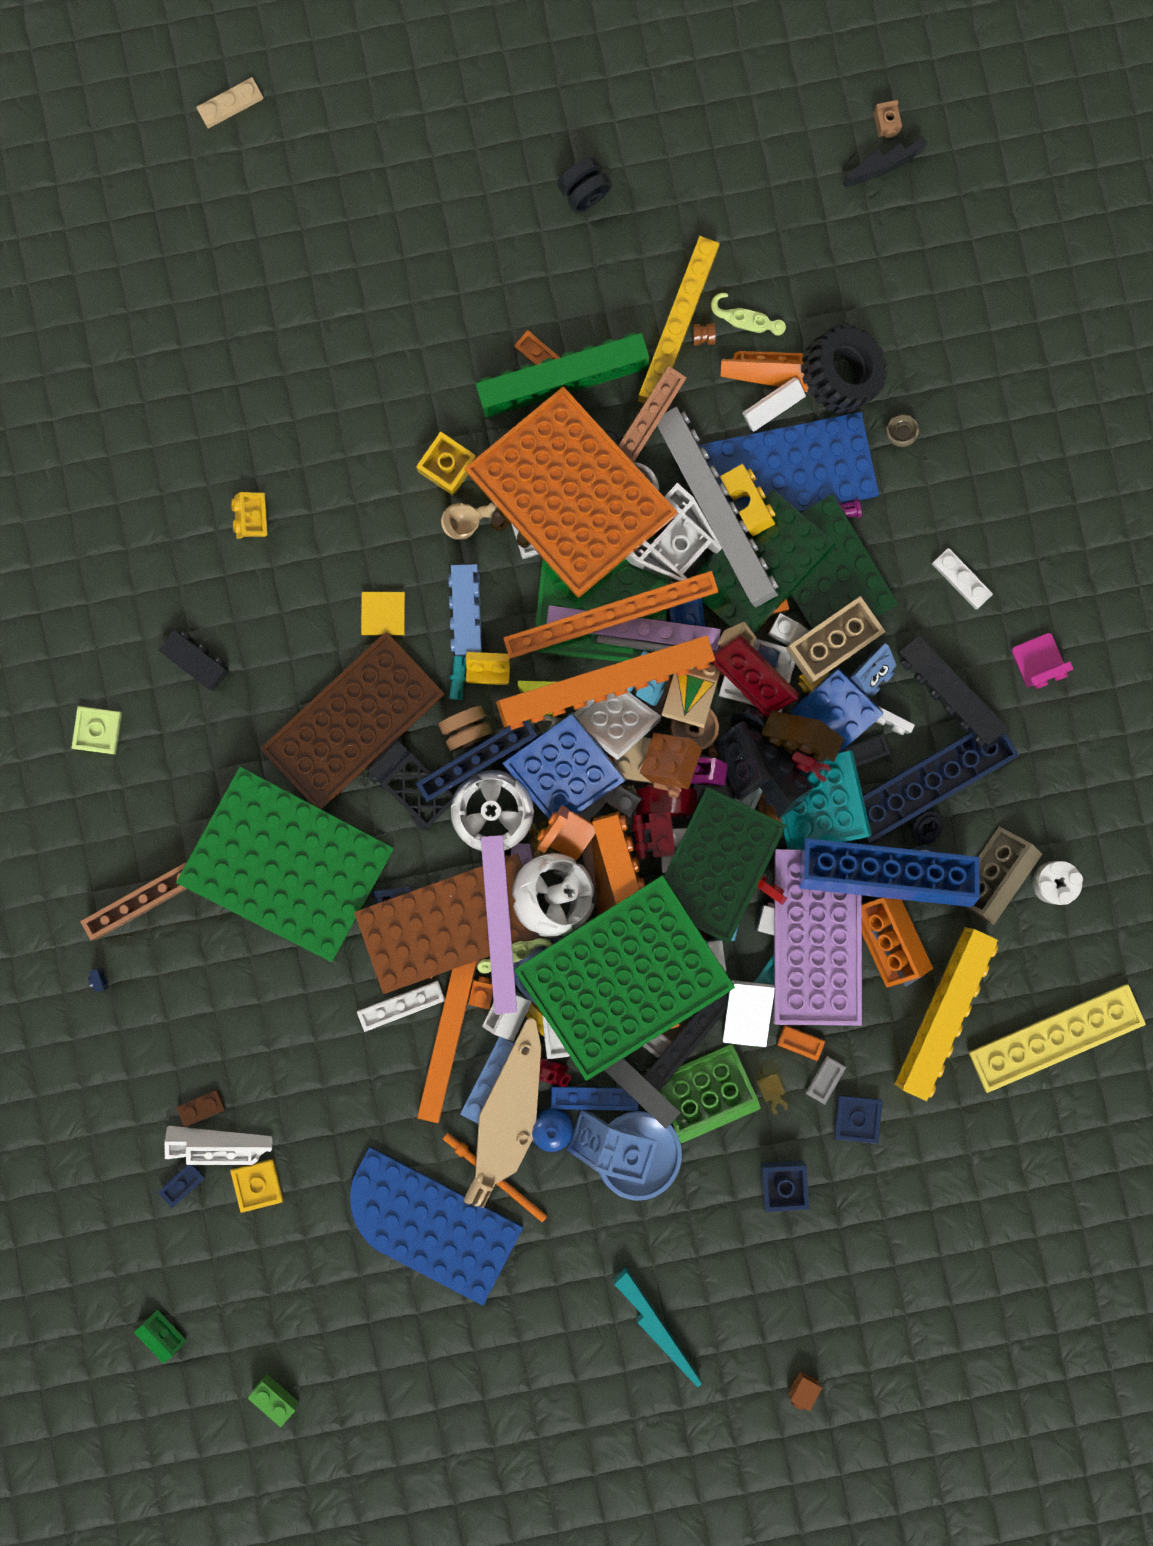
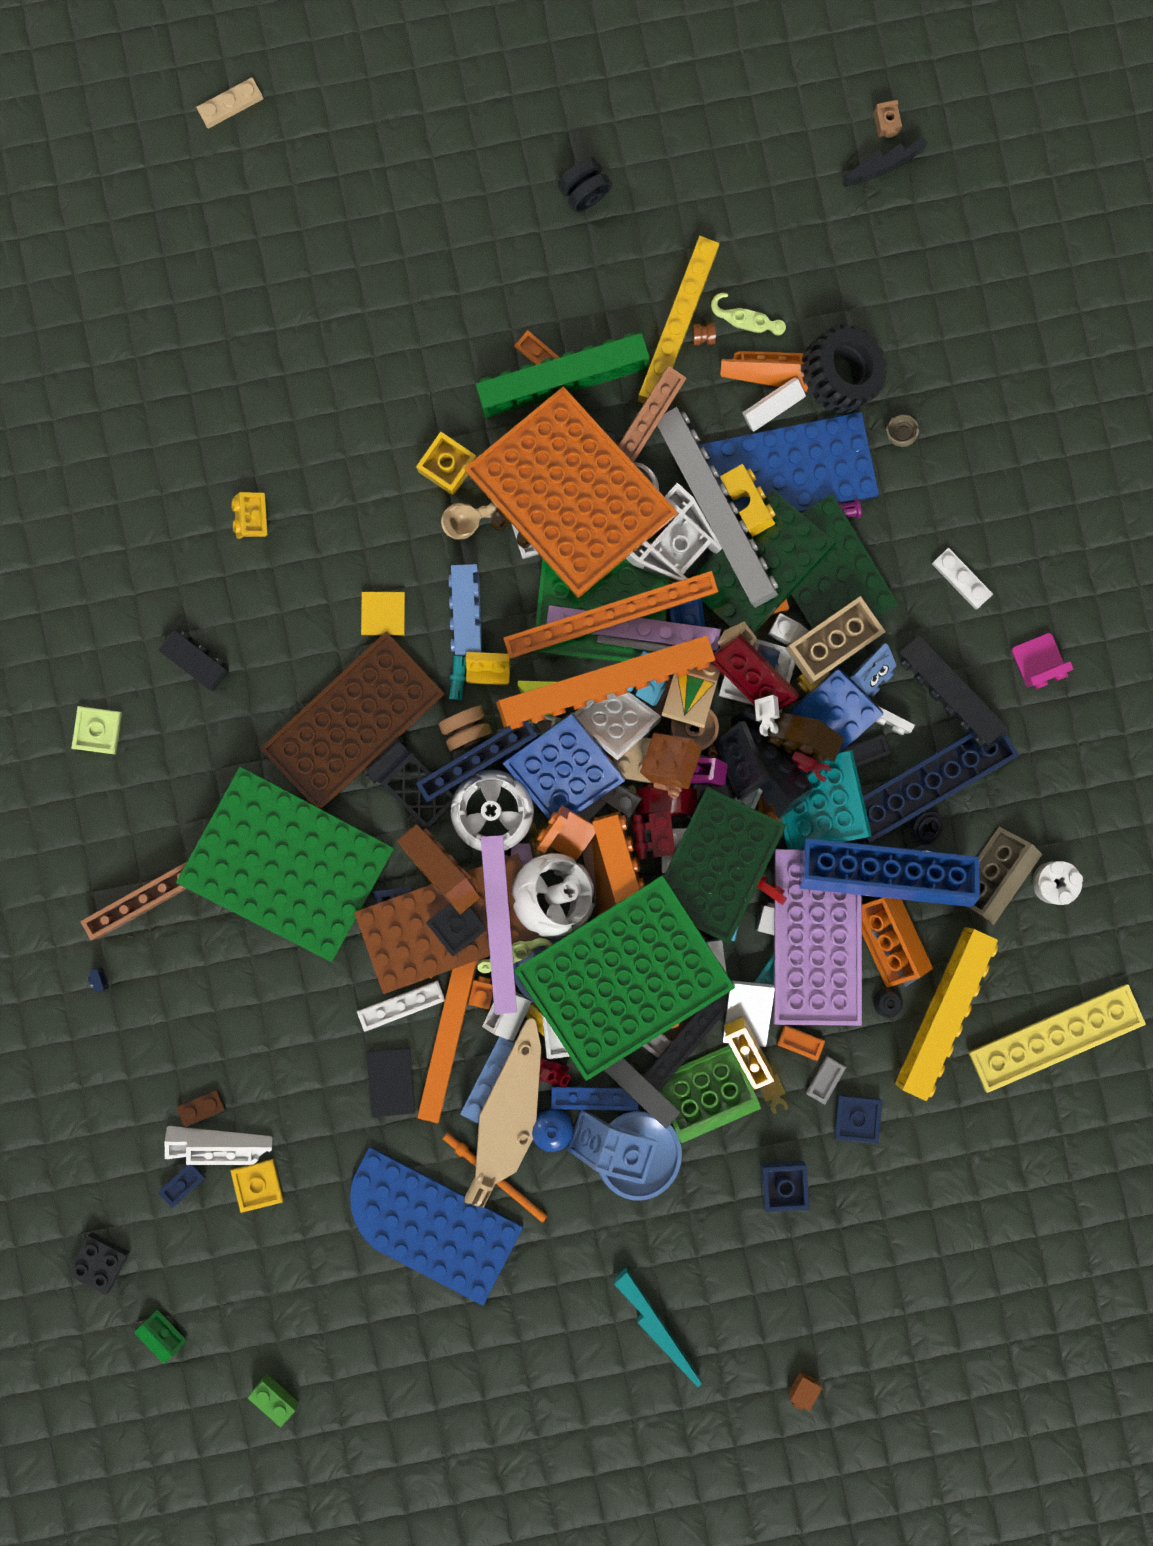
(98, 1263): none -> black brick
(390, 1082): none -> black tile
(439, 868): none -> dark orange brick
(456, 929): none -> black plate
(748, 1053): none -> yellow brick
(766, 711): none -> white plate
(881, 1002): none -> black cone

